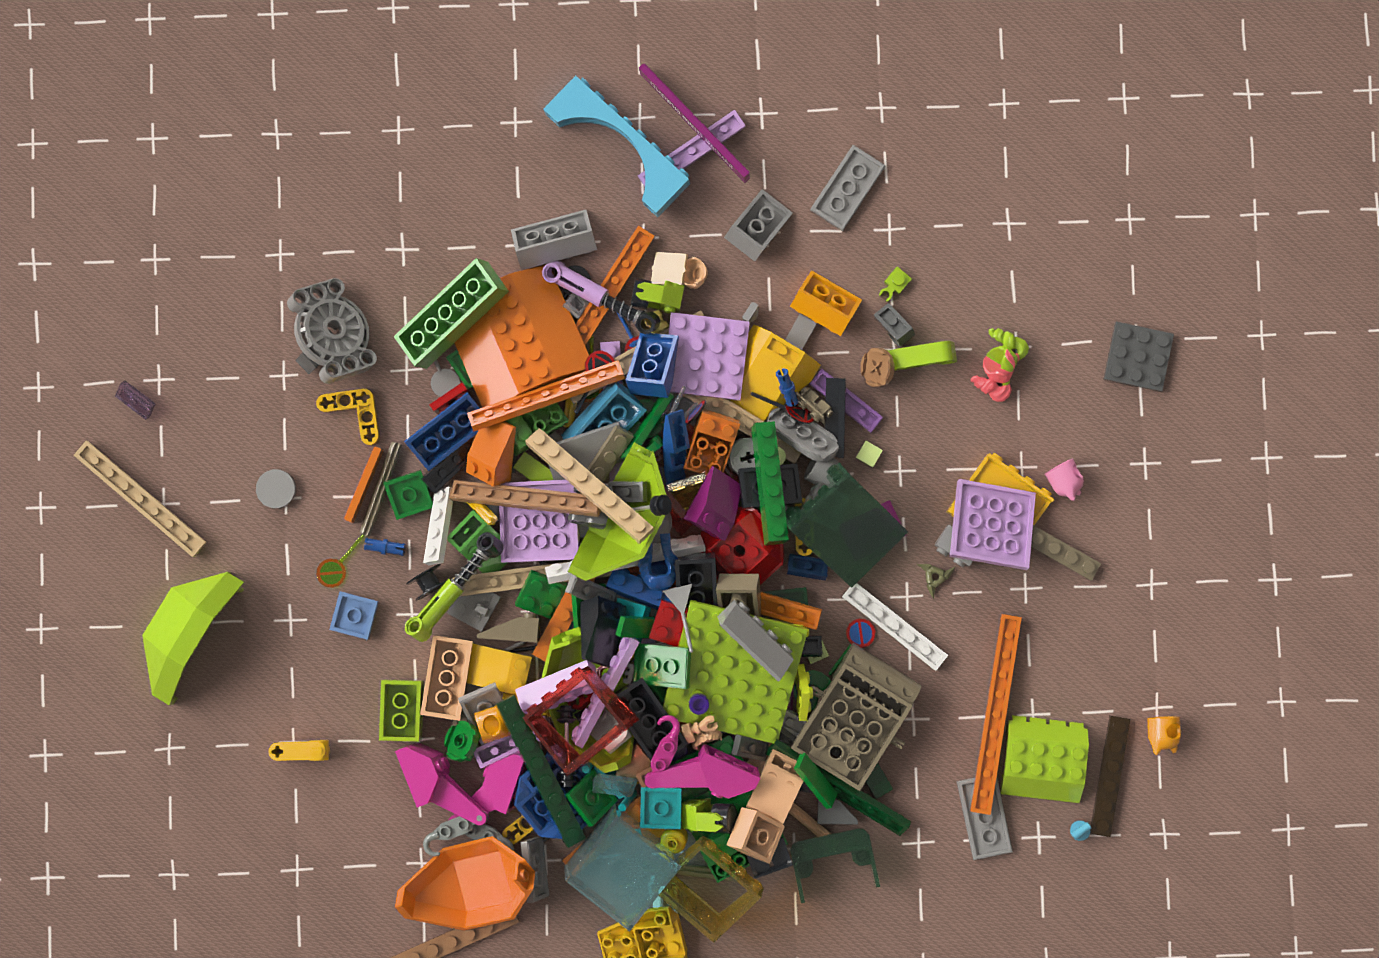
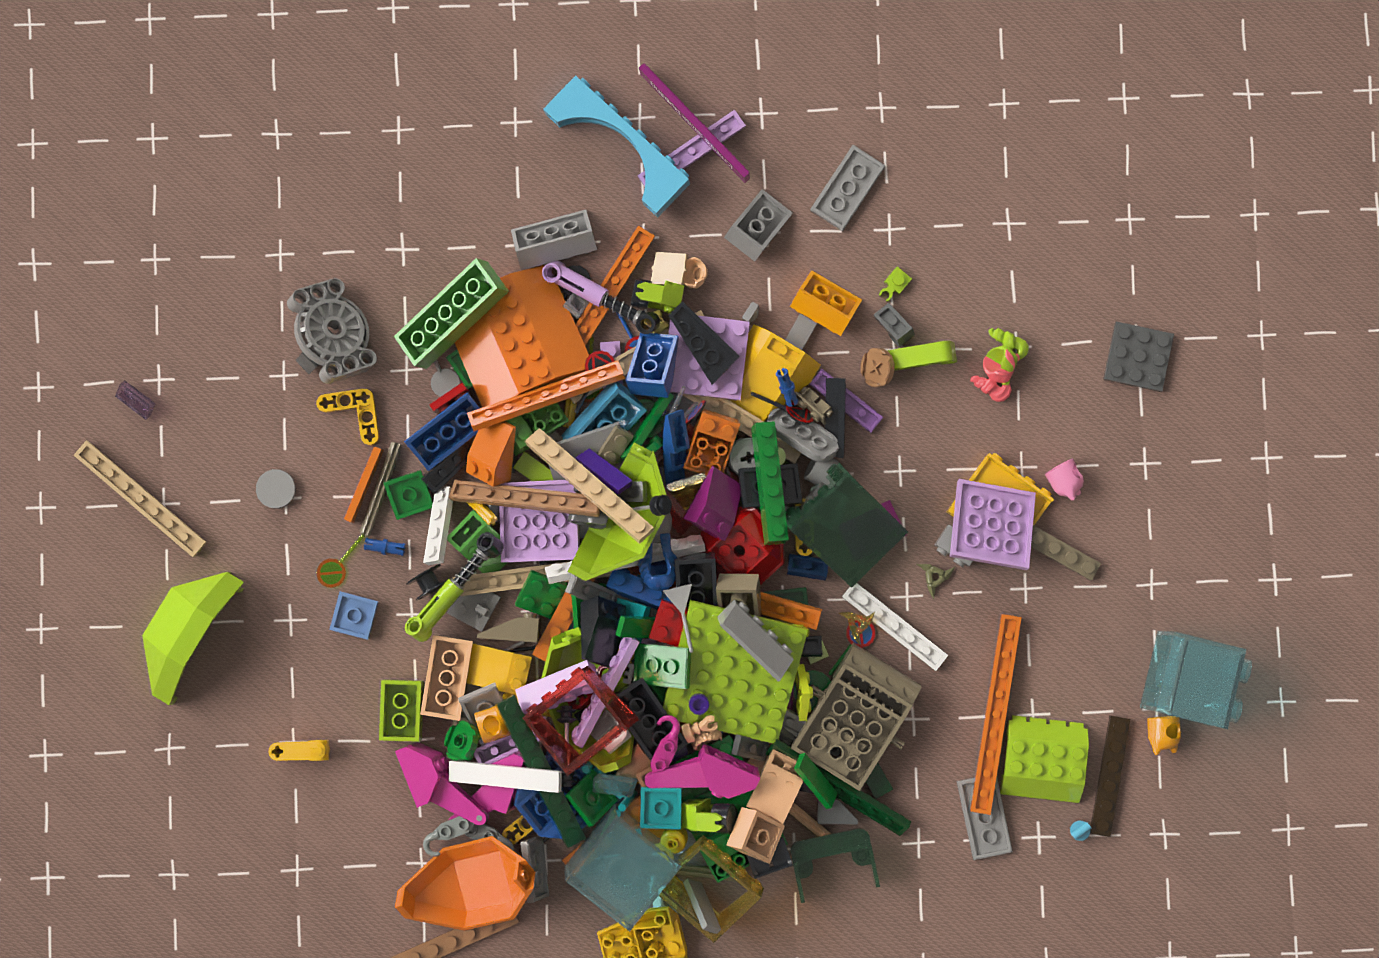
(505, 776): none -> white tile
(604, 471): none -> dark purple tile
(702, 906): none -> light grey tile
(705, 345): none -> black wing
(865, 621): none -> clear yellow piece
(869, 454): yellowish green tile -> none
(1195, 679): none -> clear light blue piece

